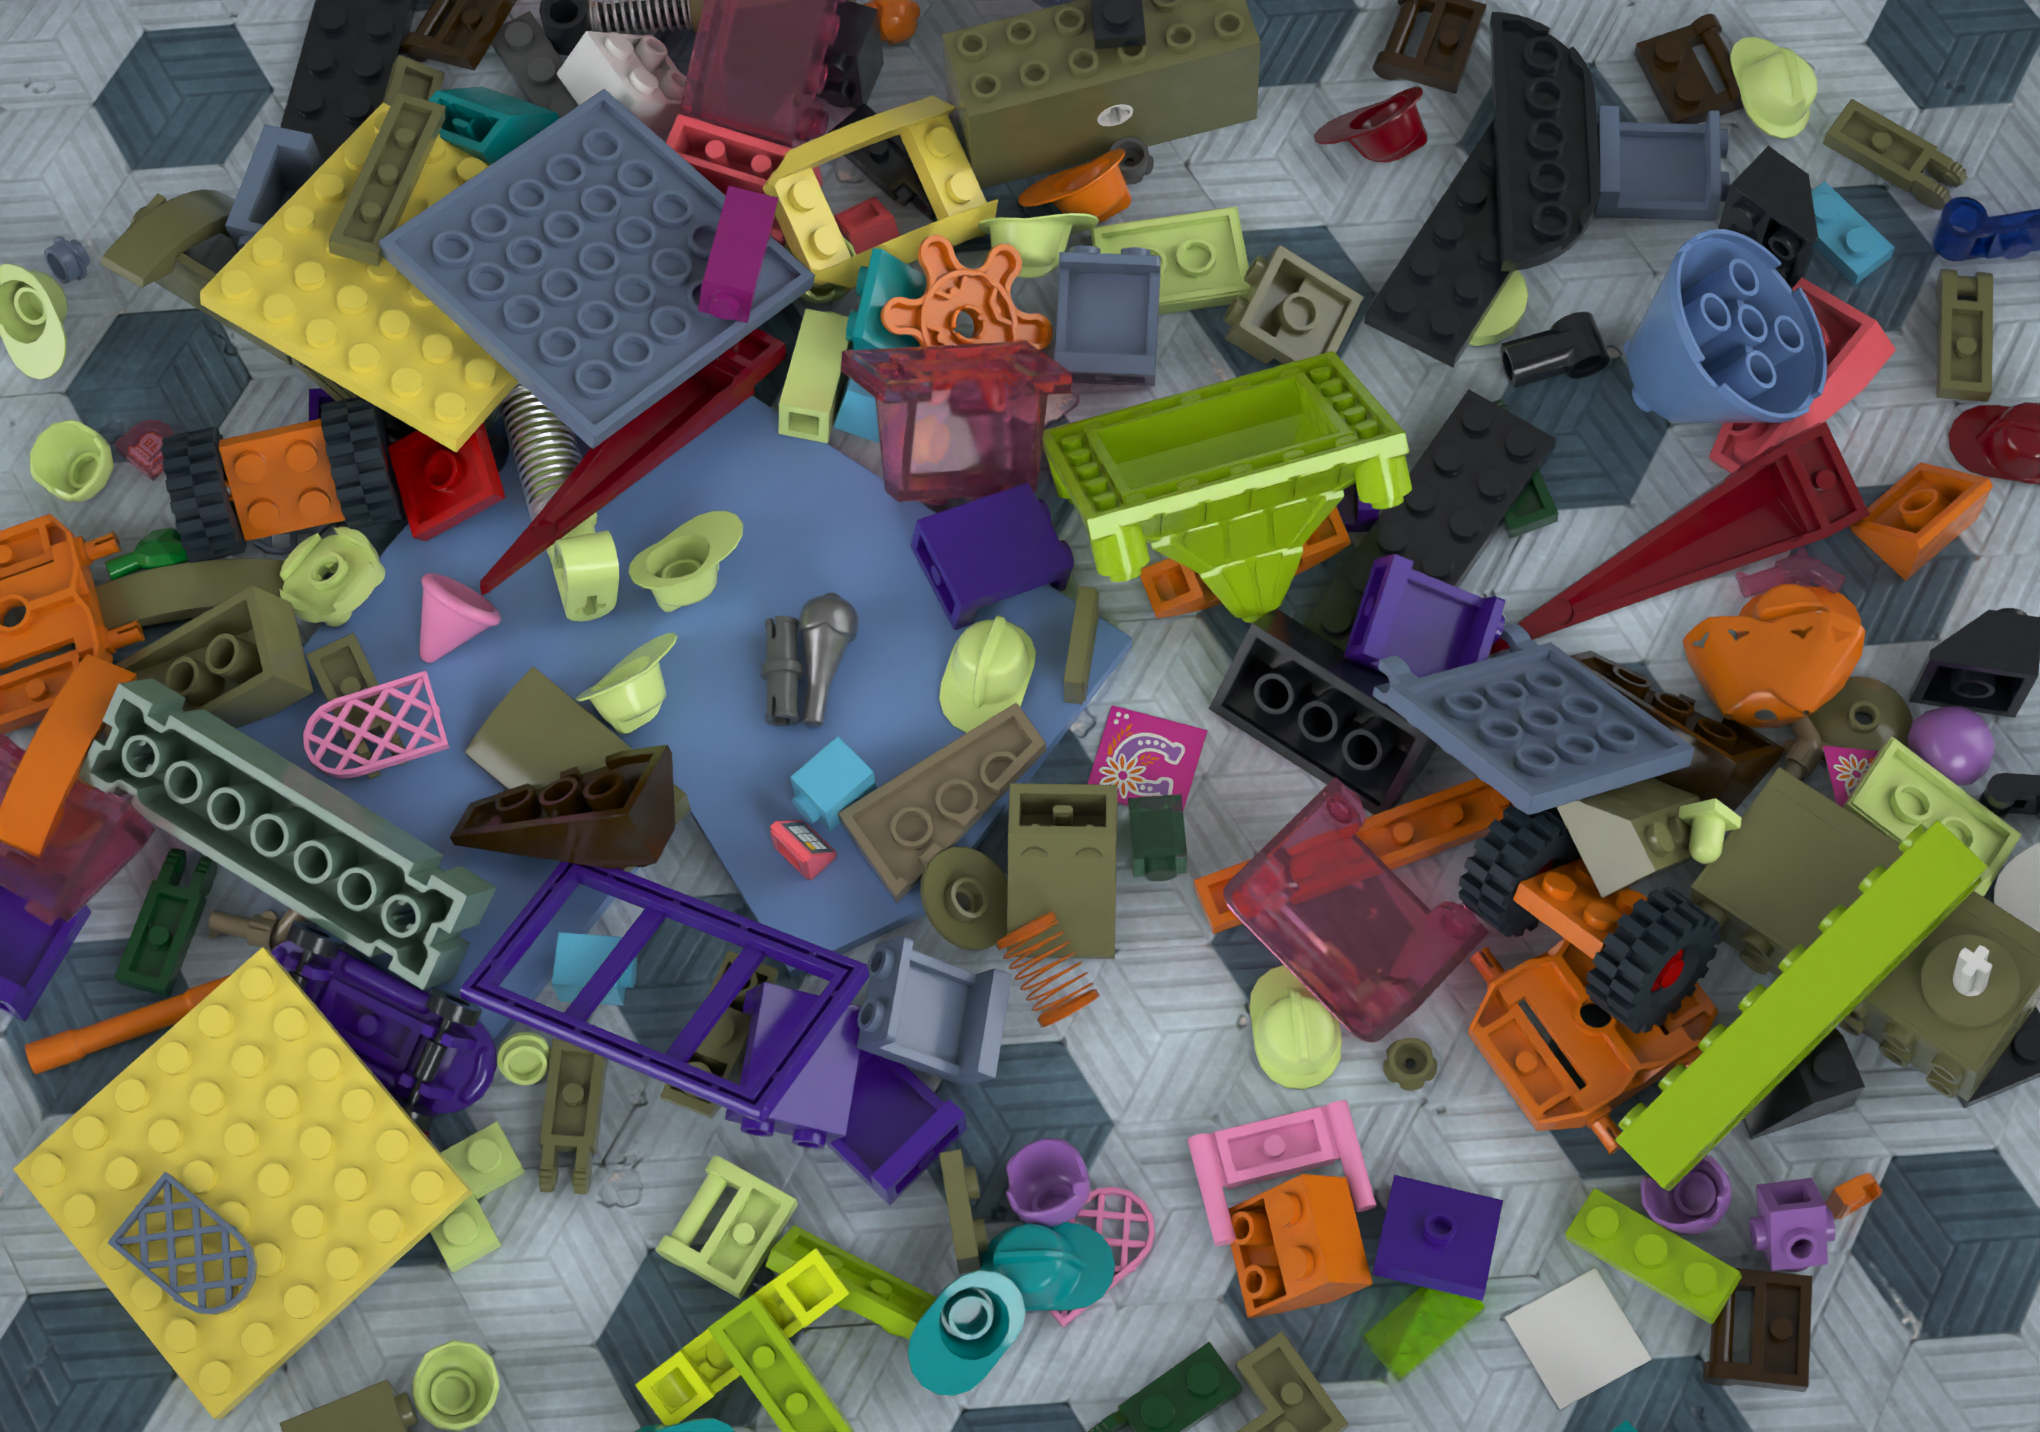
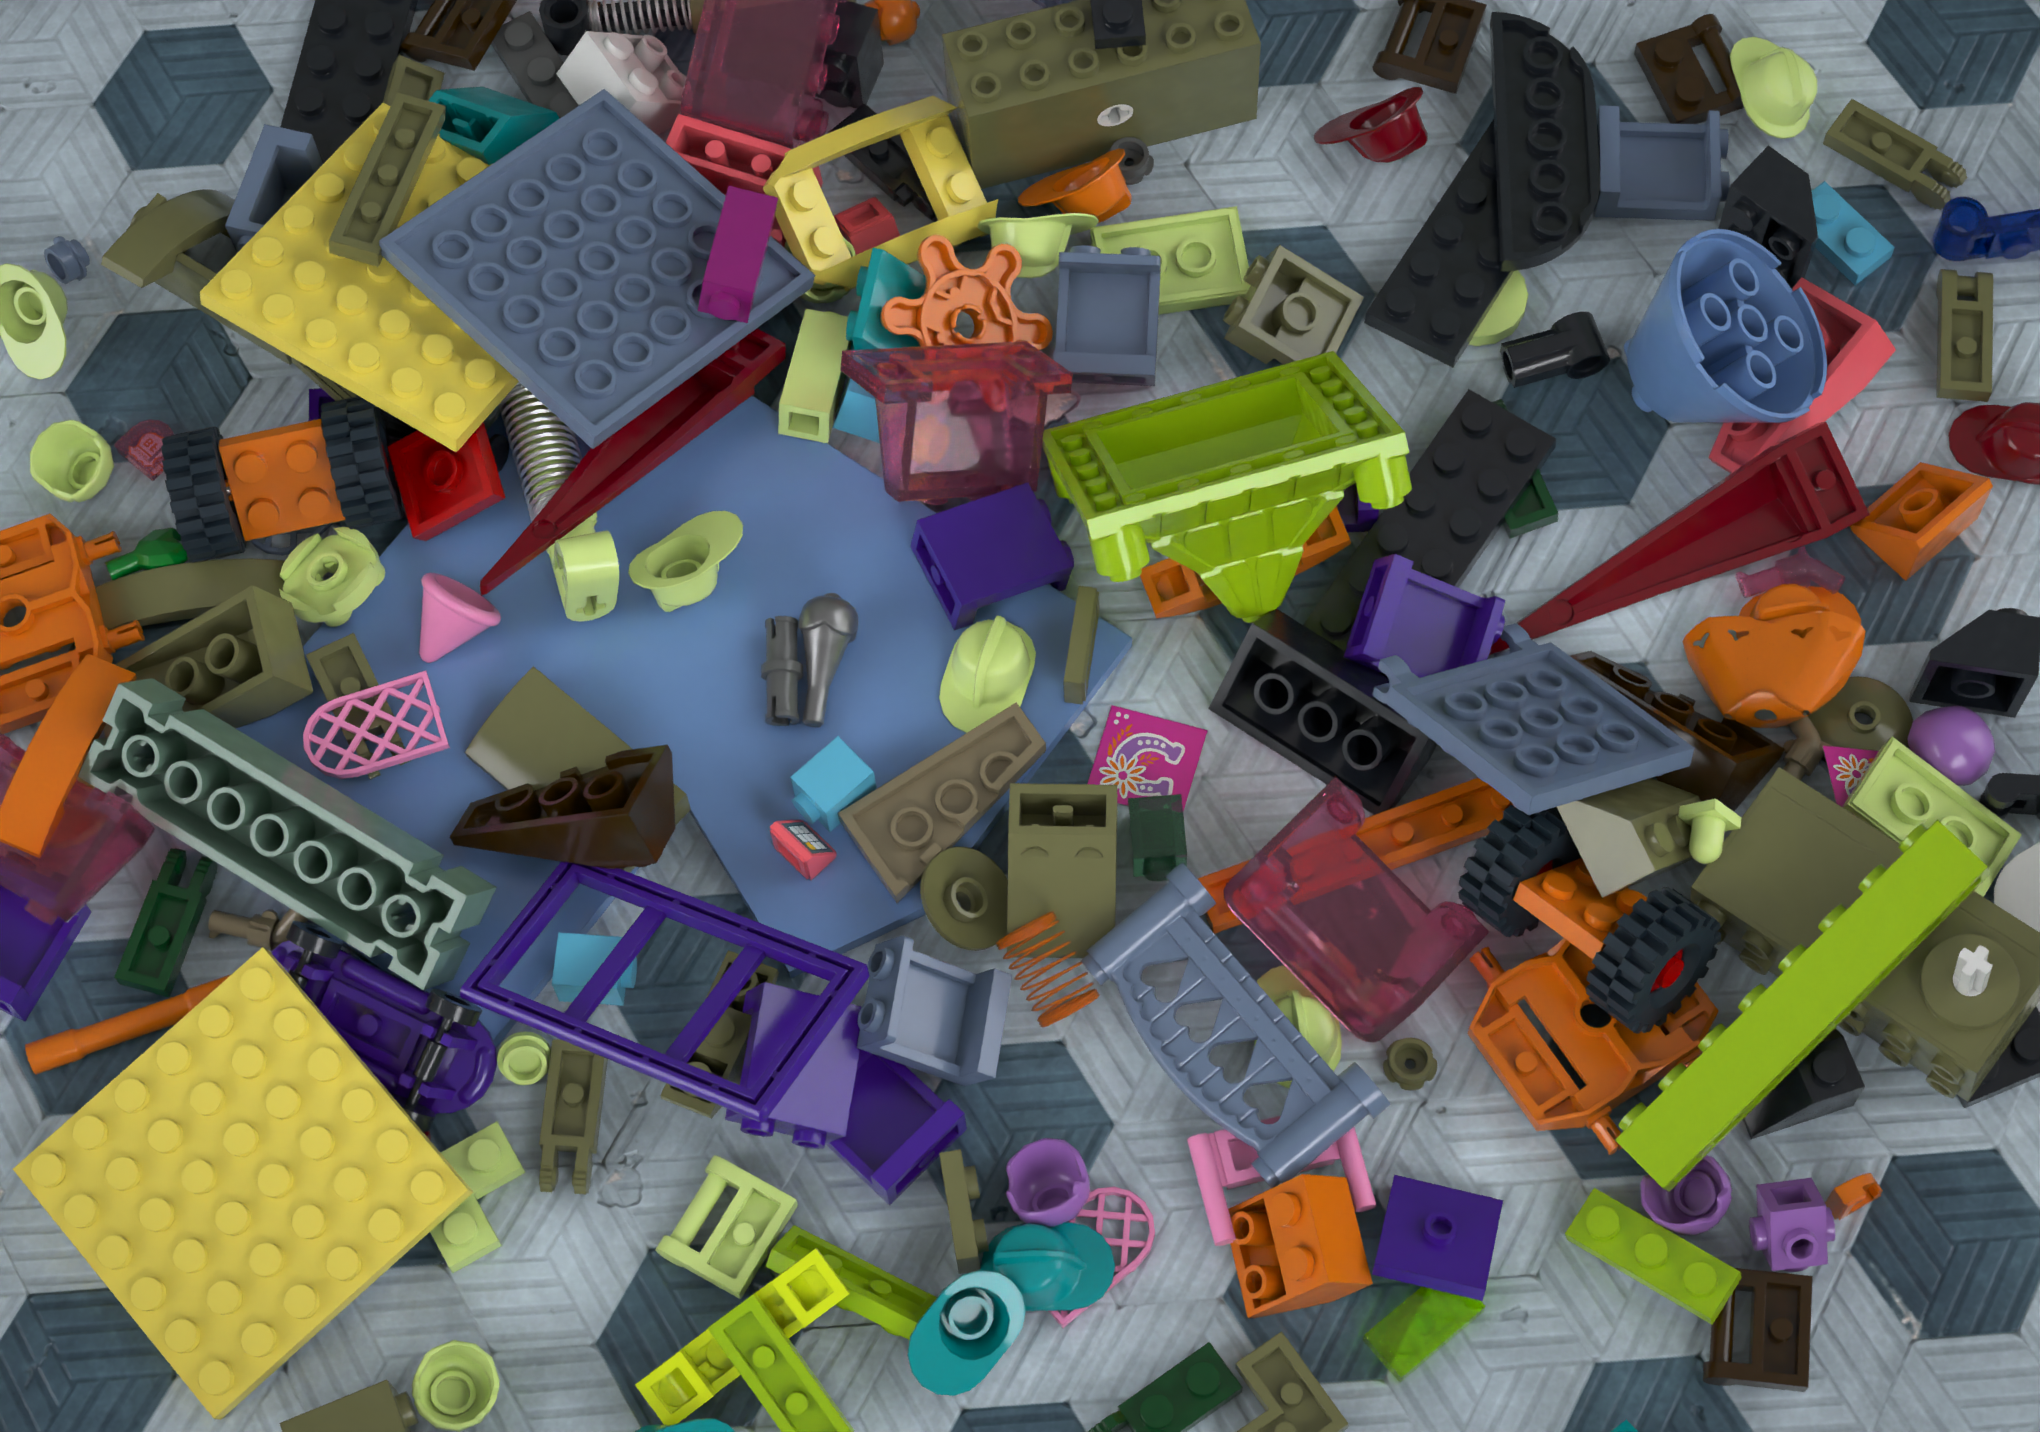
(173, 1289): sand blue window -> none
(633, 688): yellowish green piece -> none
(1318, 1103): none -> sand blue piece
(1577, 1338): white sticker -> none

